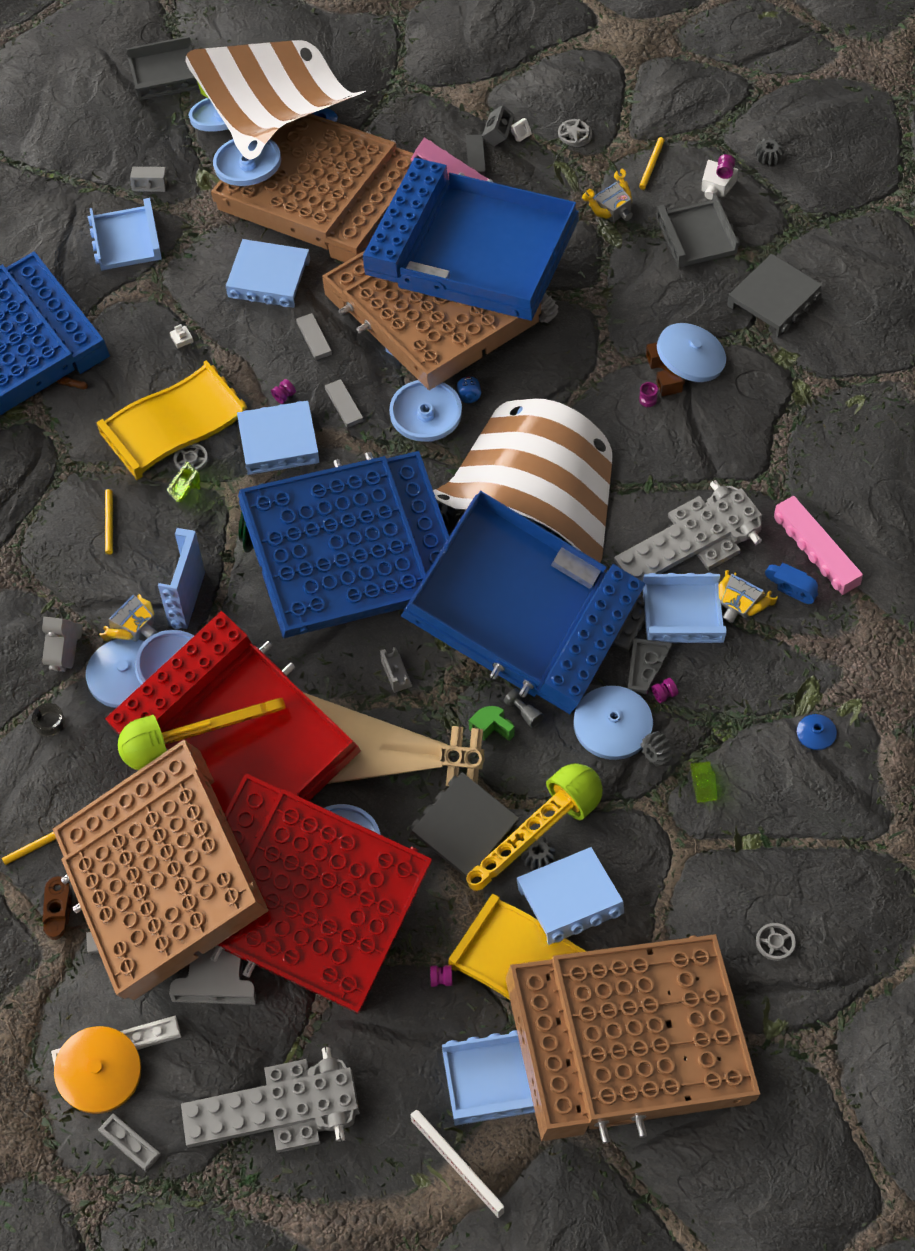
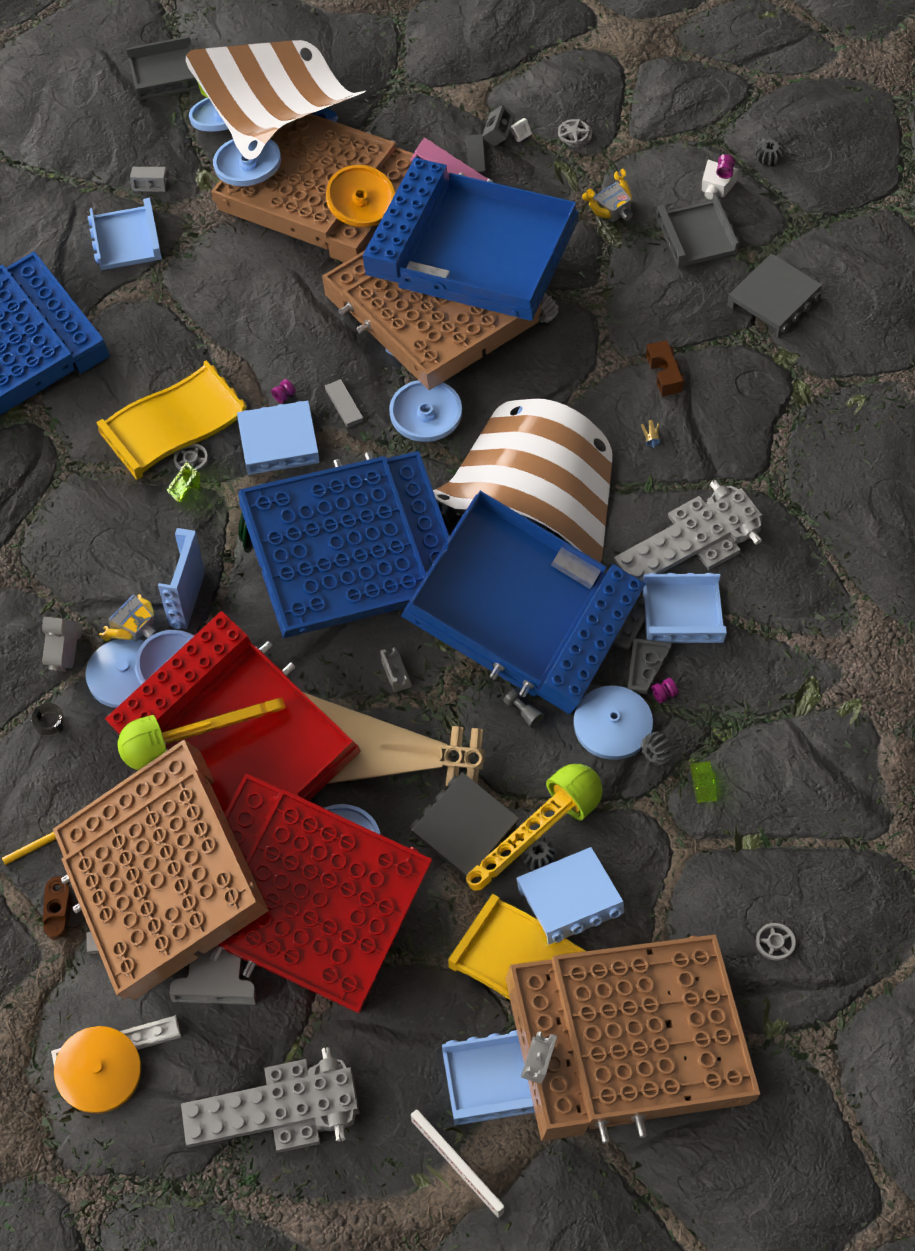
(74, 383): reddish brown piece -> none
(108, 521): yellow bar -> none
(129, 1142): light grey tile -> none
(181, 336): white tile -> none
(267, 273): light blue panel -> none
(314, 336): light grey tile -> none
(359, 195): none -> light orange dish
(441, 975): magenta wheel -> none
(468, 389): blue head -> none
(491, 719): bright green brick -> none
(538, 1057): none -> light grey hinge
(648, 394): magenta wheel -> none
(651, 164): yellow bar -> none
(652, 438): none -> pearl gold piece
(691, 352): light blue dish -> none
(742, 597): torso -> none
(793, 582): blue piece -> none
(814, 738): blue dish -> none
(818, 545): bright pink brick -> none

